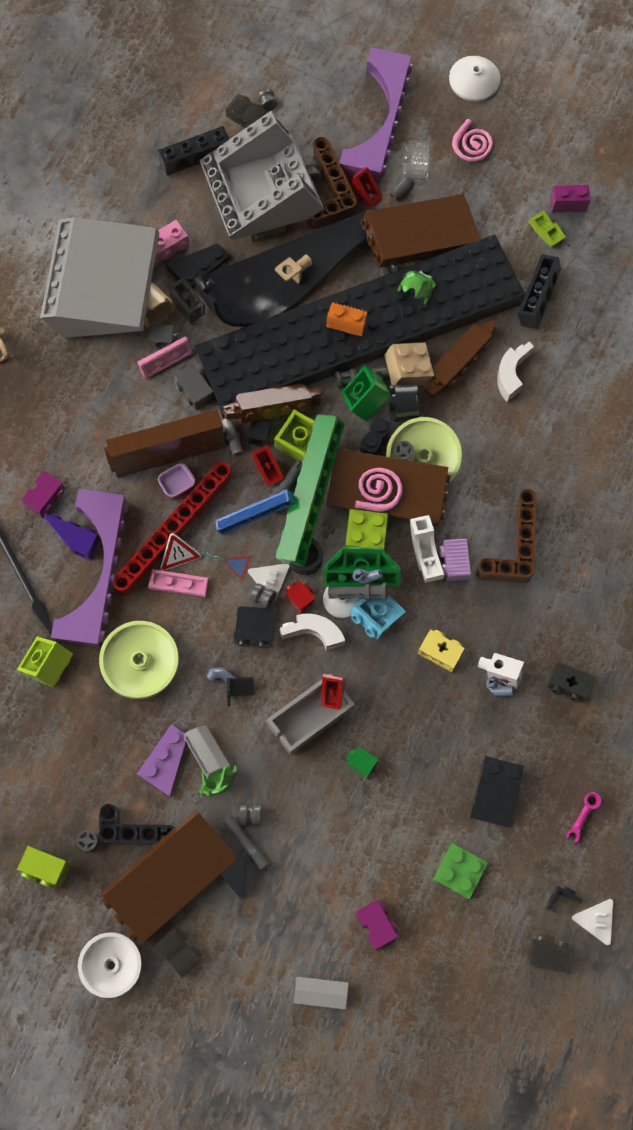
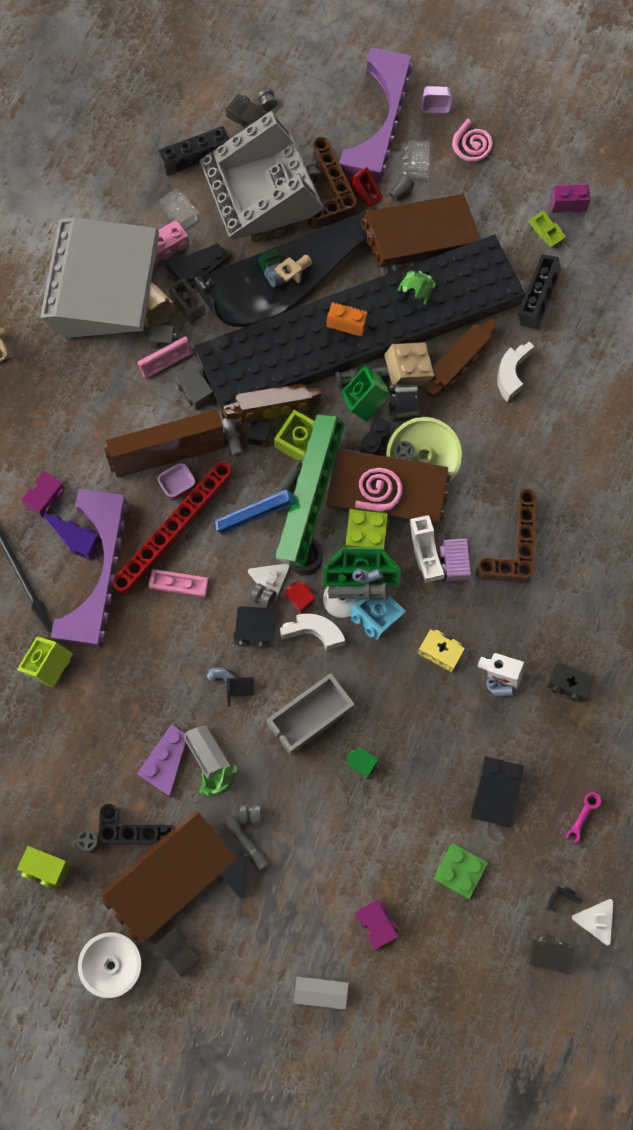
(139, 659): yellowish green dish -> none
(178, 208): none -> clear brick
(178, 553): piece -> none
(237, 564): clear light blue piece -> none
(266, 466): red slope -> none
(268, 262): none -> leg
(332, 691): red slope -> none
(436, 100): none -> lavender piece
(471, 84): white dish -> none

